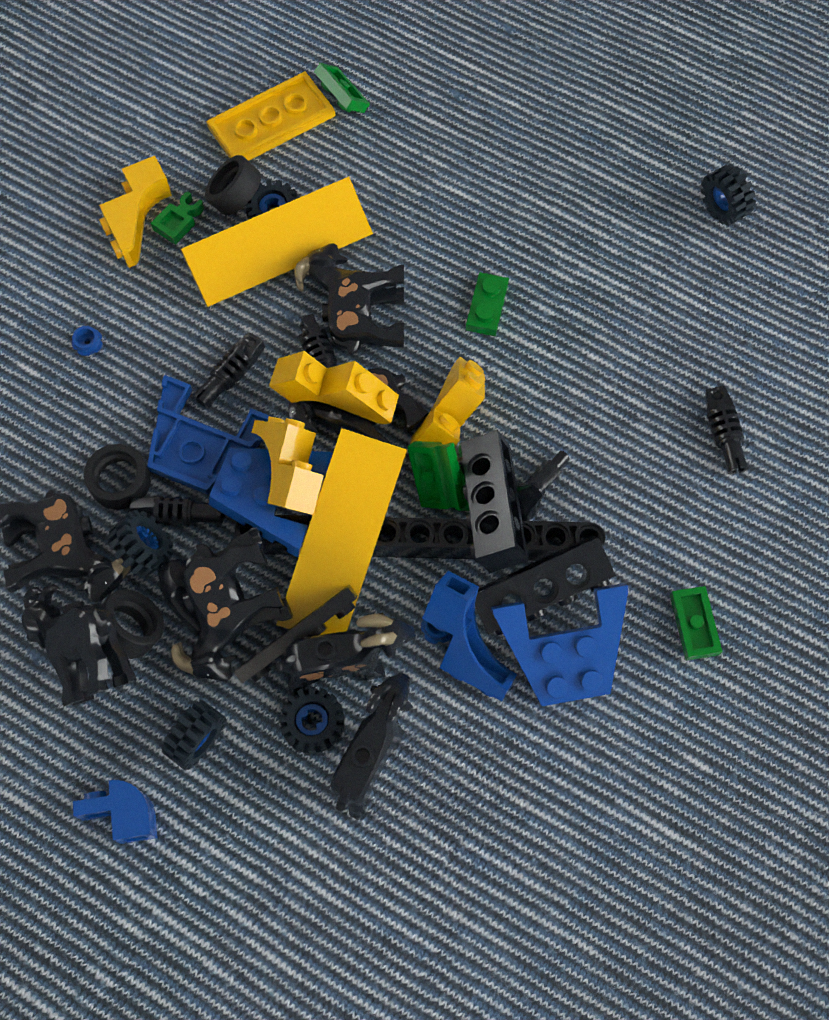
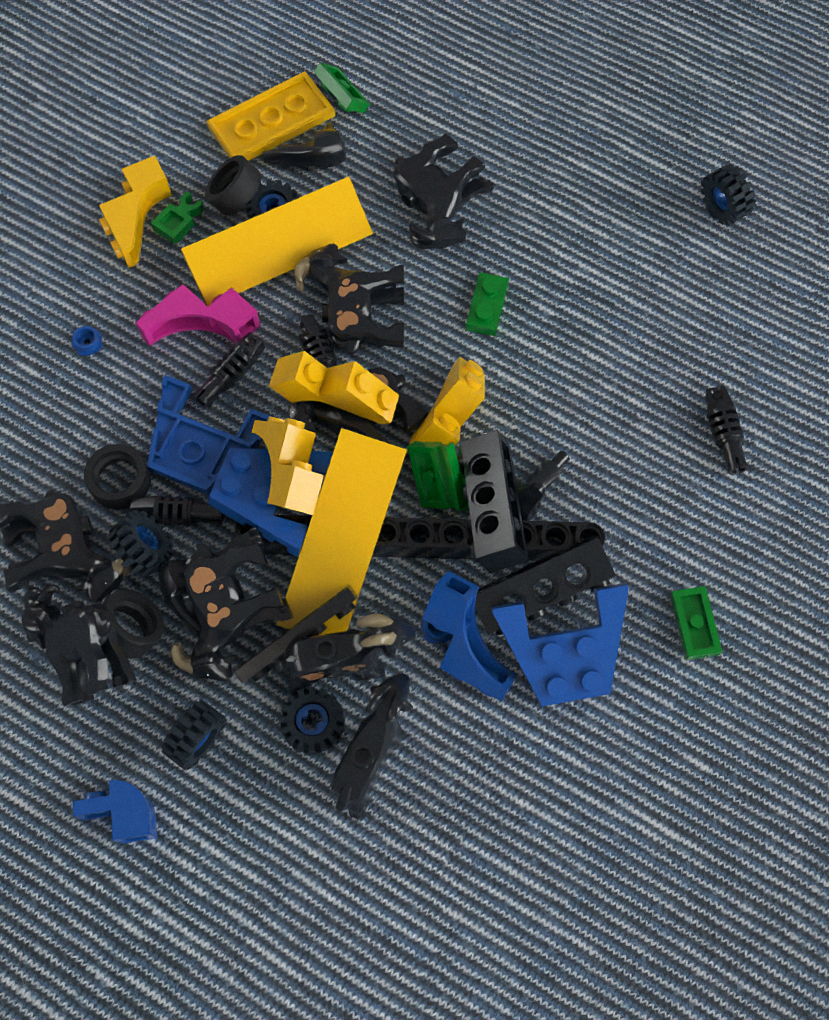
(183, 311): none -> dark pink arch
(323, 152): none -> black animal
(437, 193): none -> black animal

